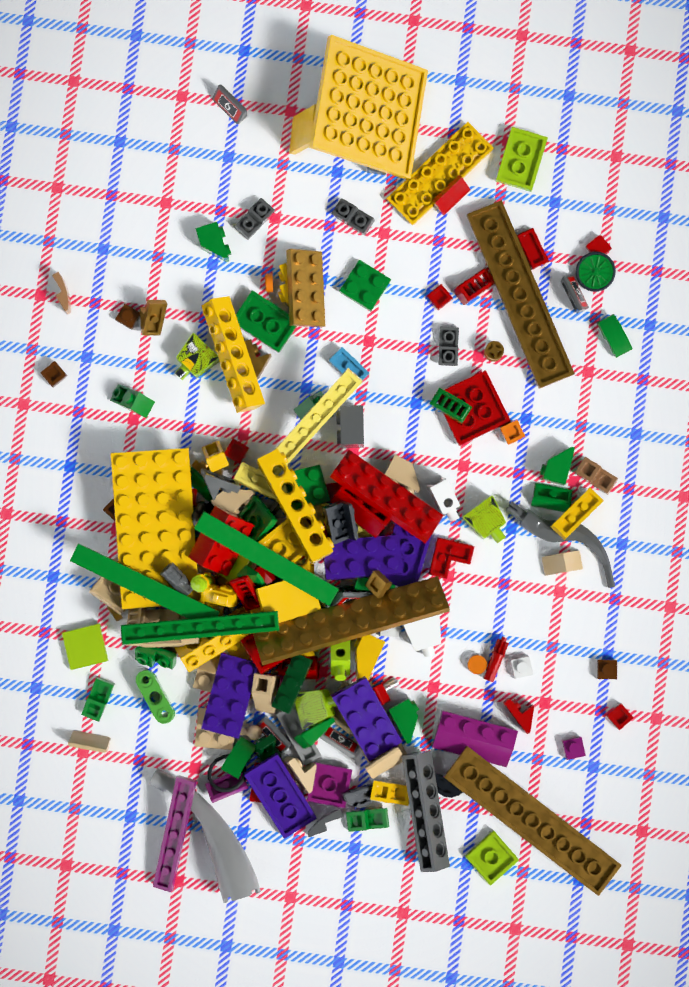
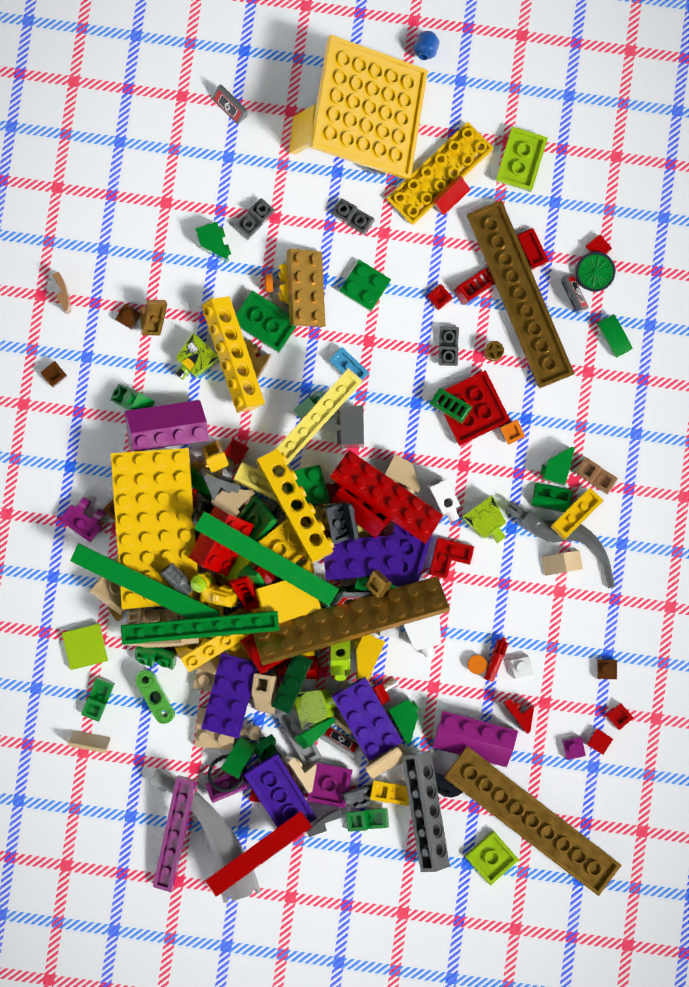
(80, 522): none -> magenta plate
(166, 425): none -> magenta slope
(258, 854): none -> red tile
(268, 728): slope -> none
(426, 45): none -> blue head
(599, 741): none -> red tile

